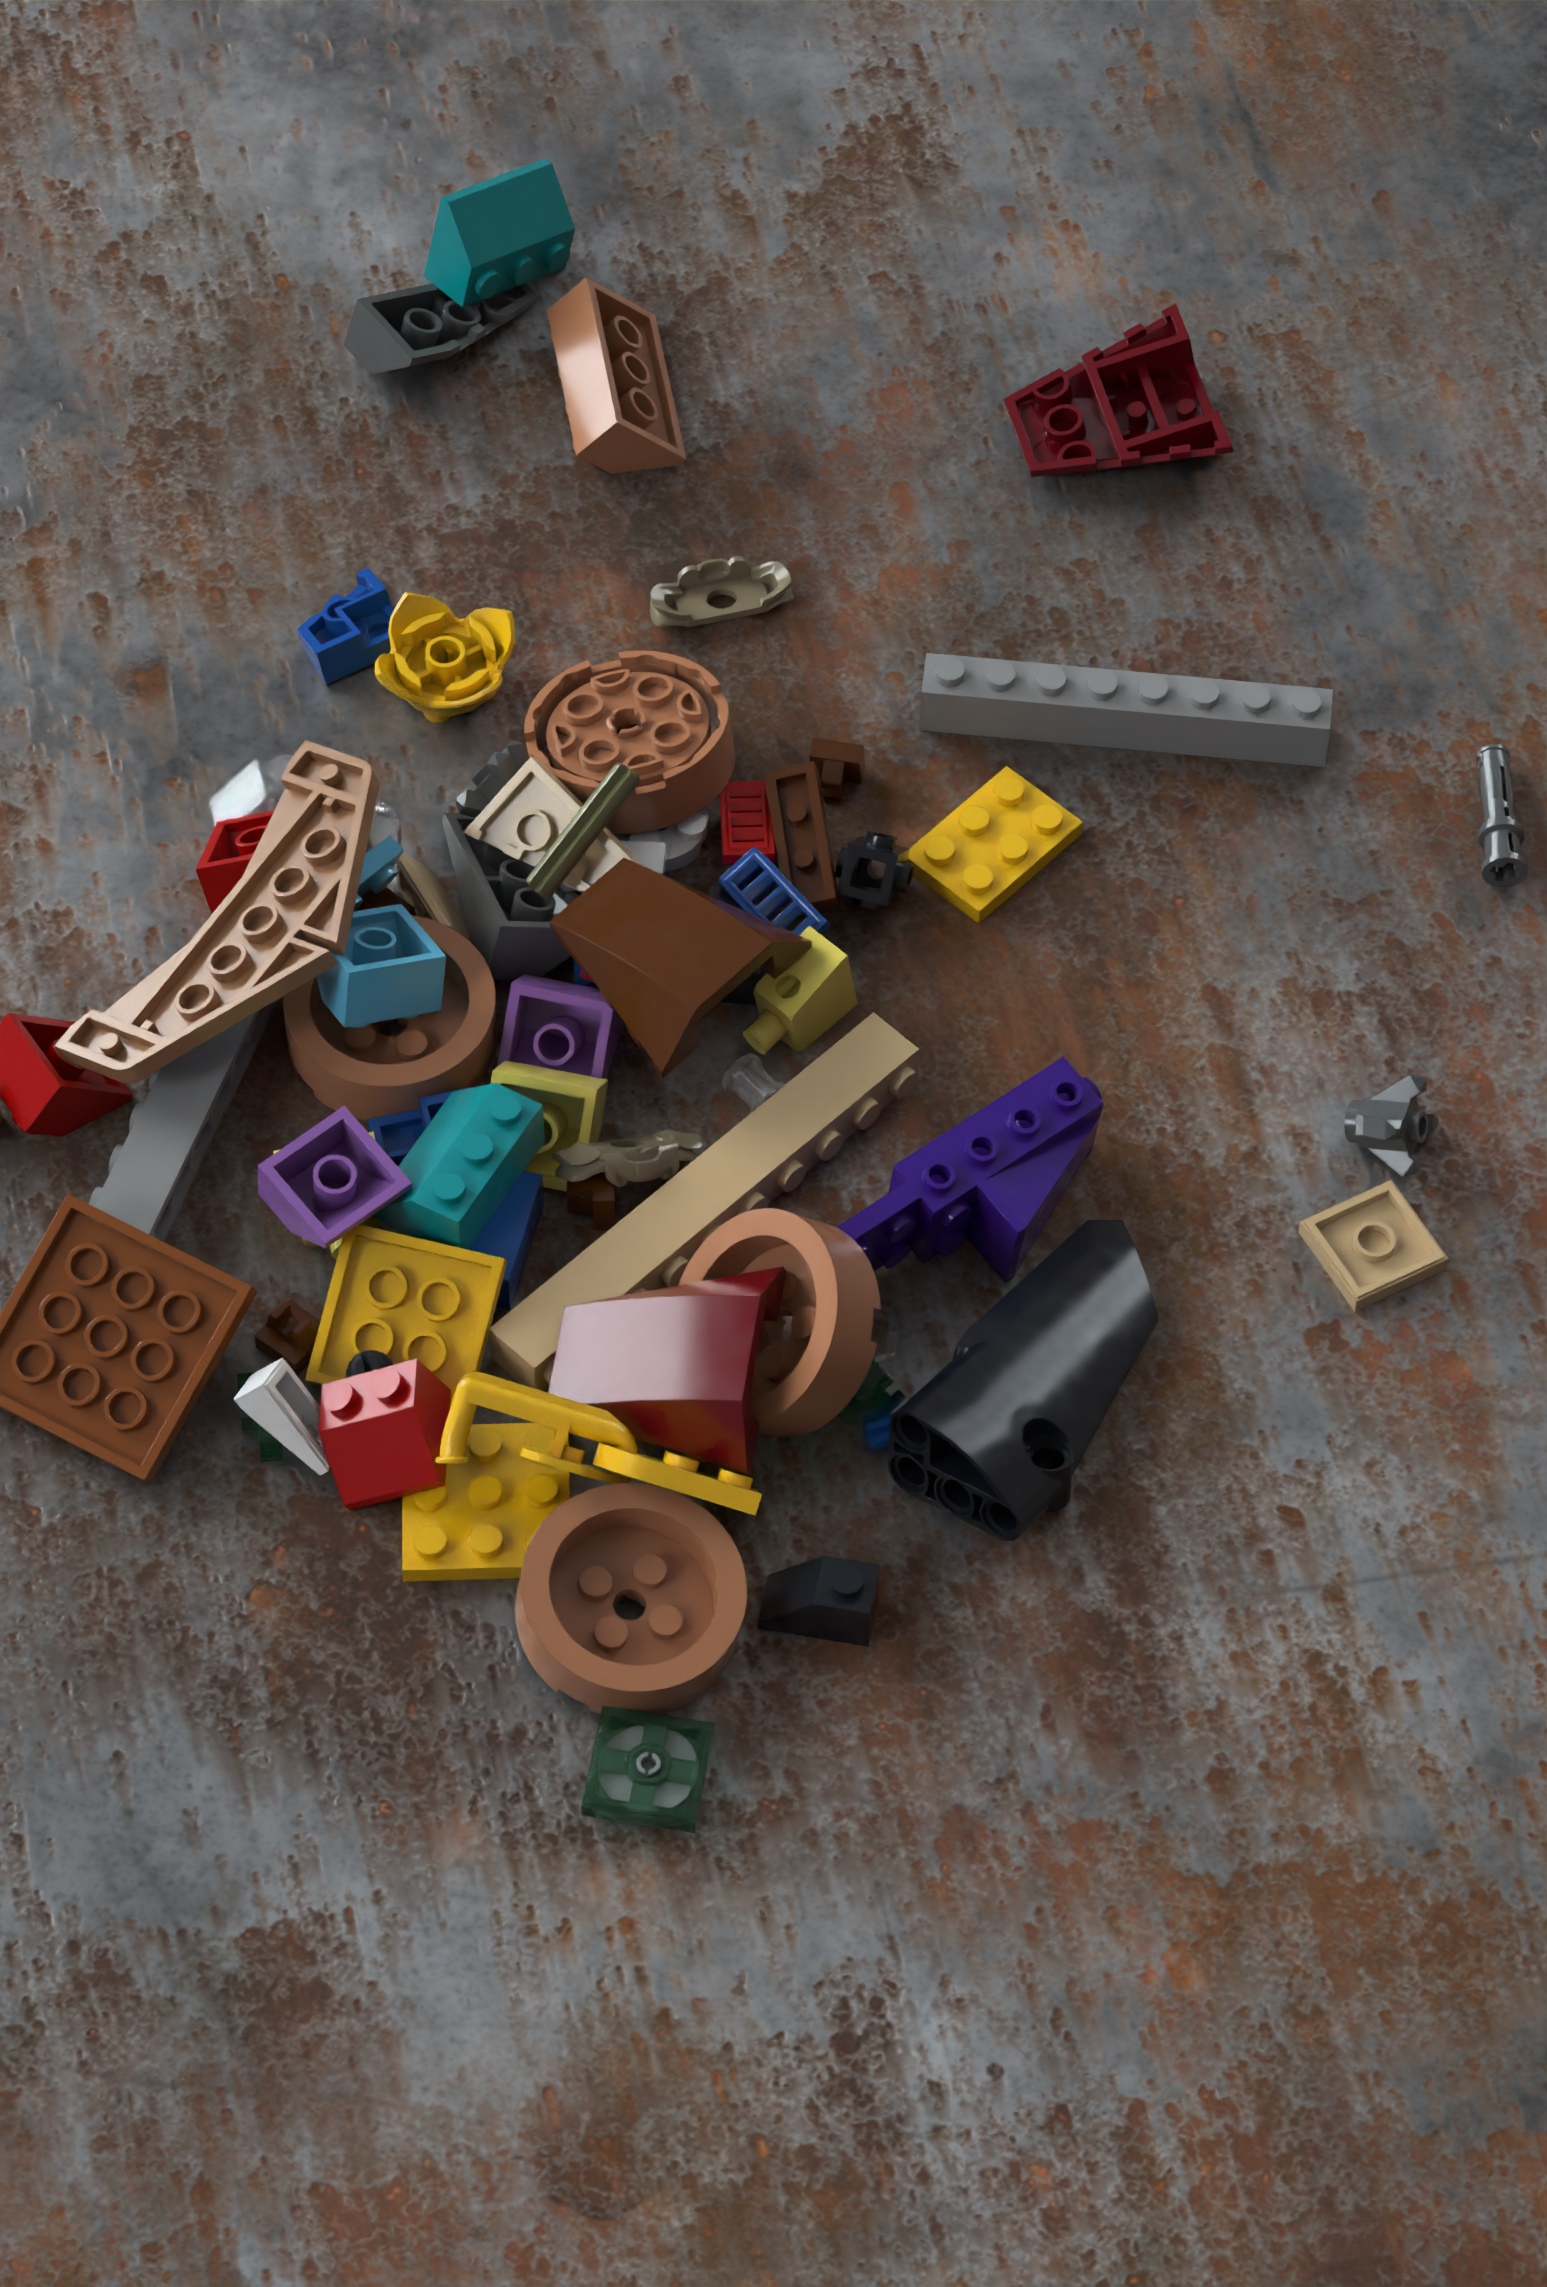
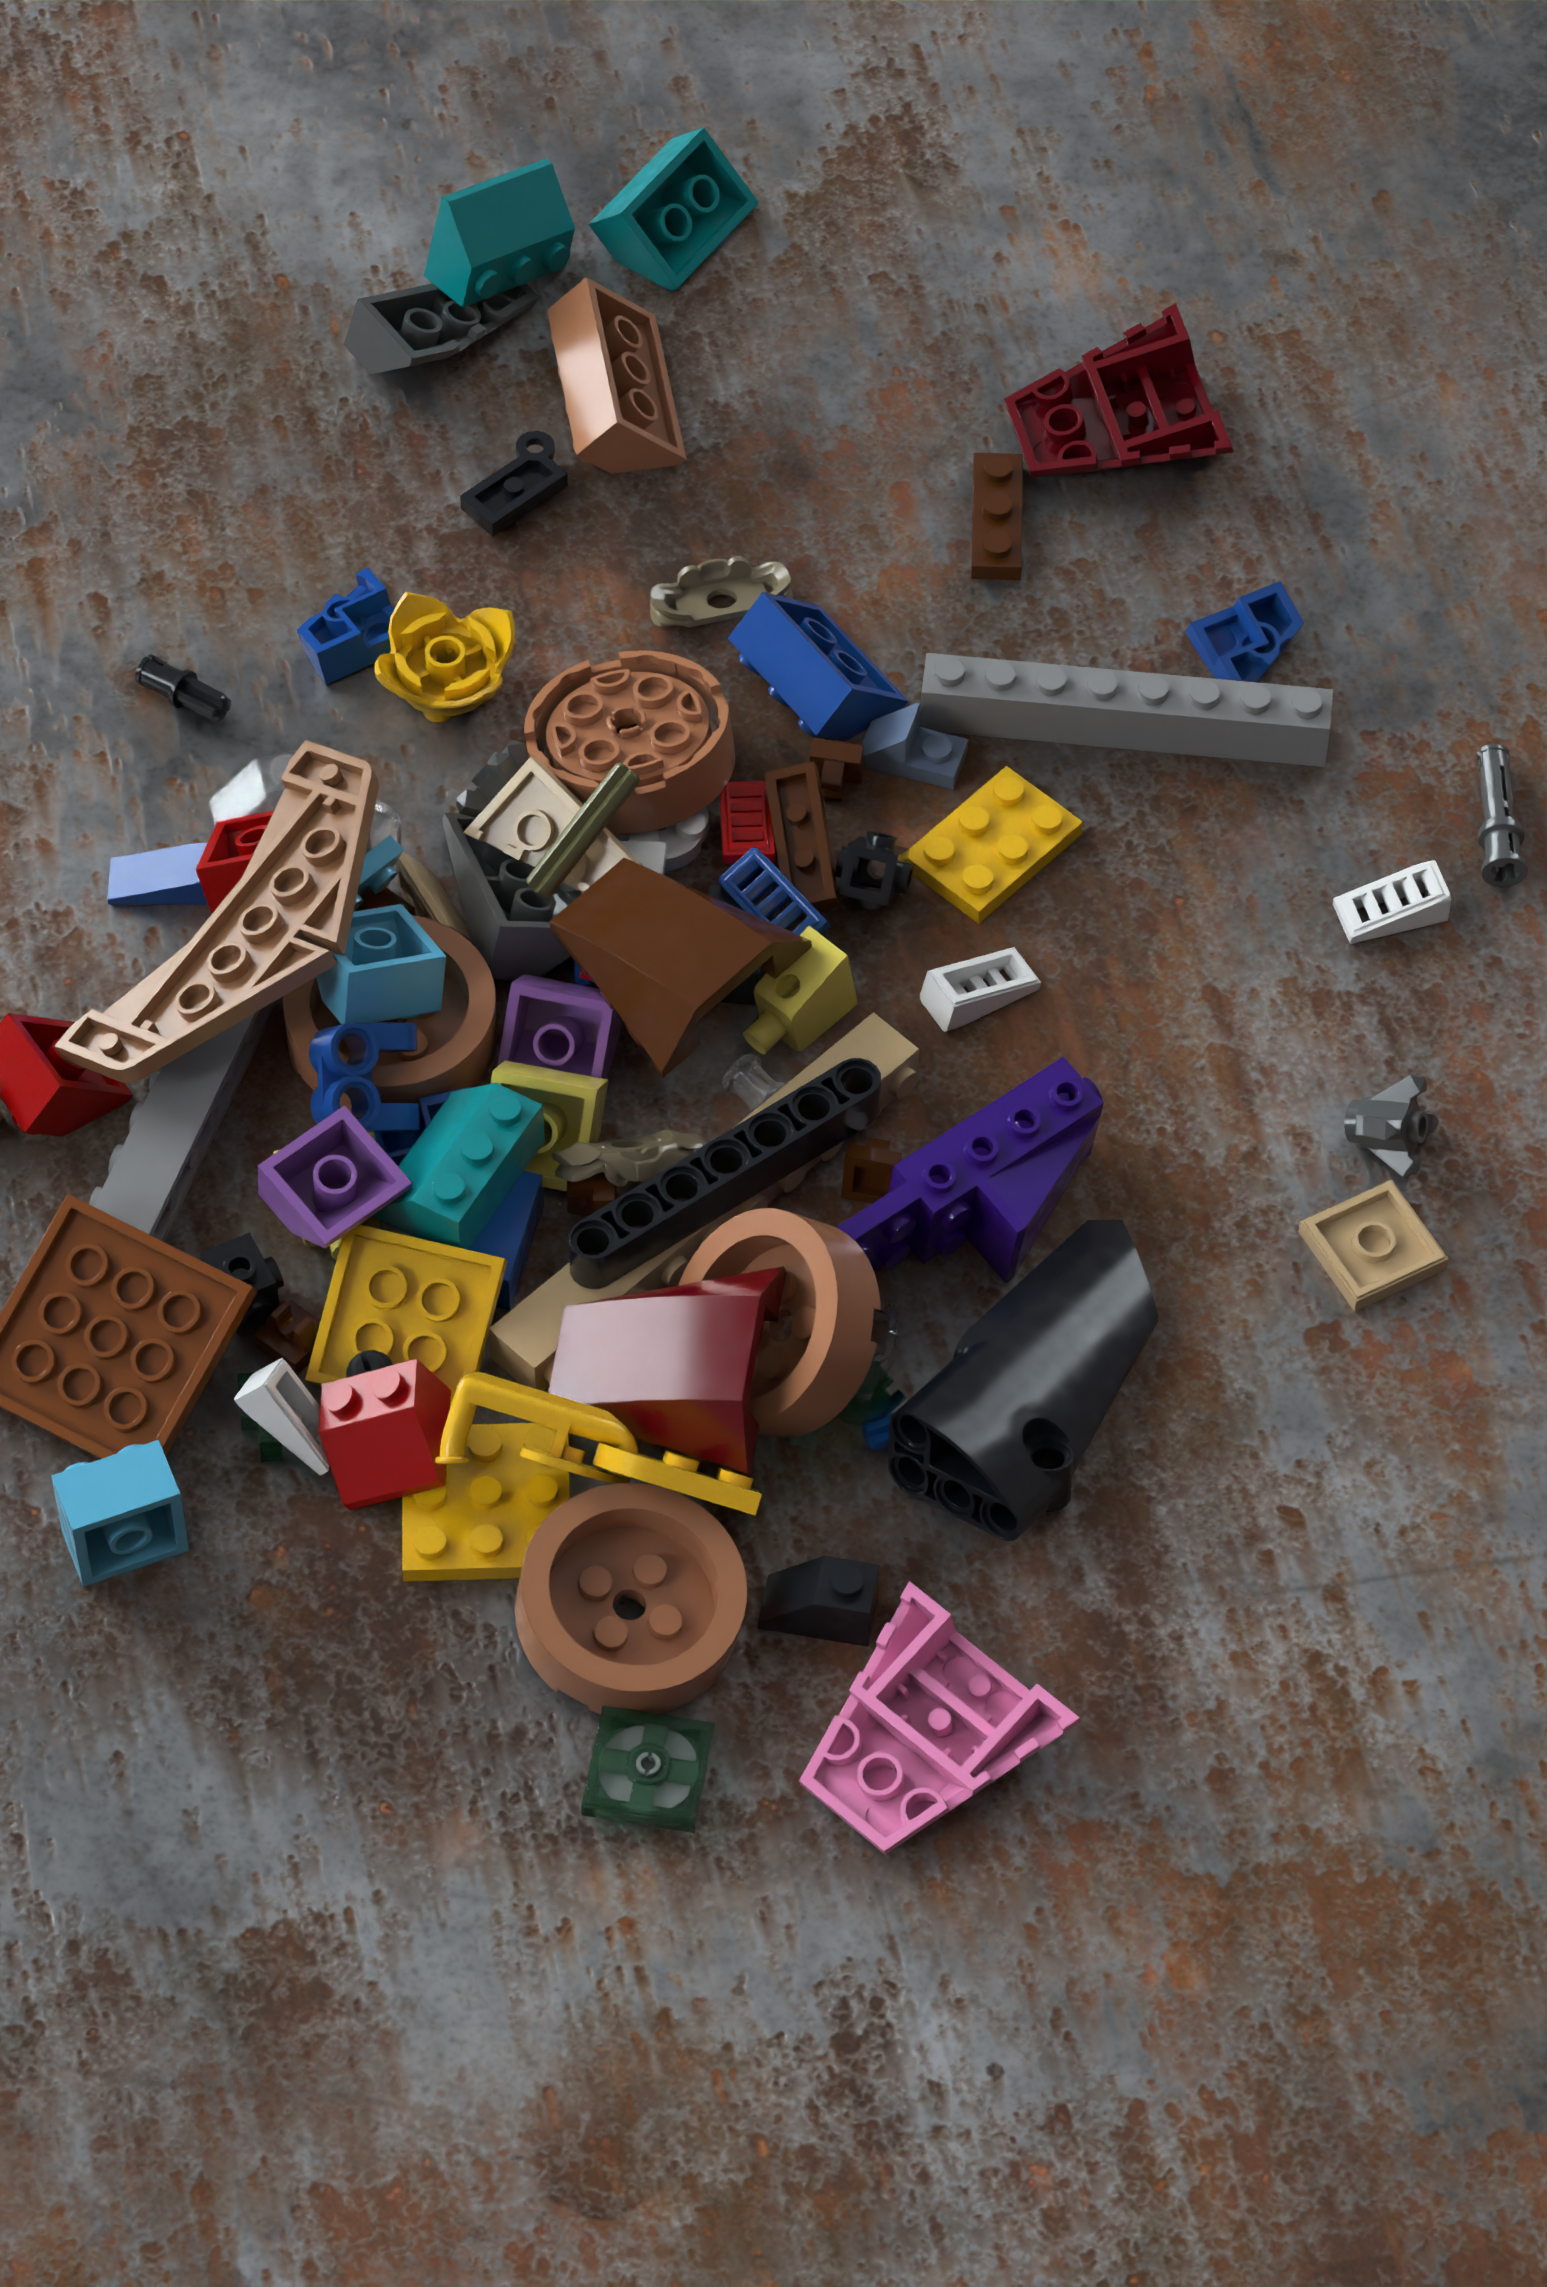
(120, 1512): none -> medium azure brick
(157, 877): none -> slope
(182, 688): none -> black axle
(245, 1262): none -> black brick
(355, 1076): none -> blue piece
(516, 486): none -> black hinge
(675, 210): none -> teal slope
(715, 1193): none -> black beam
(813, 667): none -> blue slope
(868, 1170): none -> reddish brown tile
(905, 749): none -> sand blue slope
(926, 1727): none -> bright pink wedge
(953, 1007): none -> white slope
(997, 516): none -> reddish brown plate
(1247, 636): none -> blue slope
(1406, 883): none -> white slope

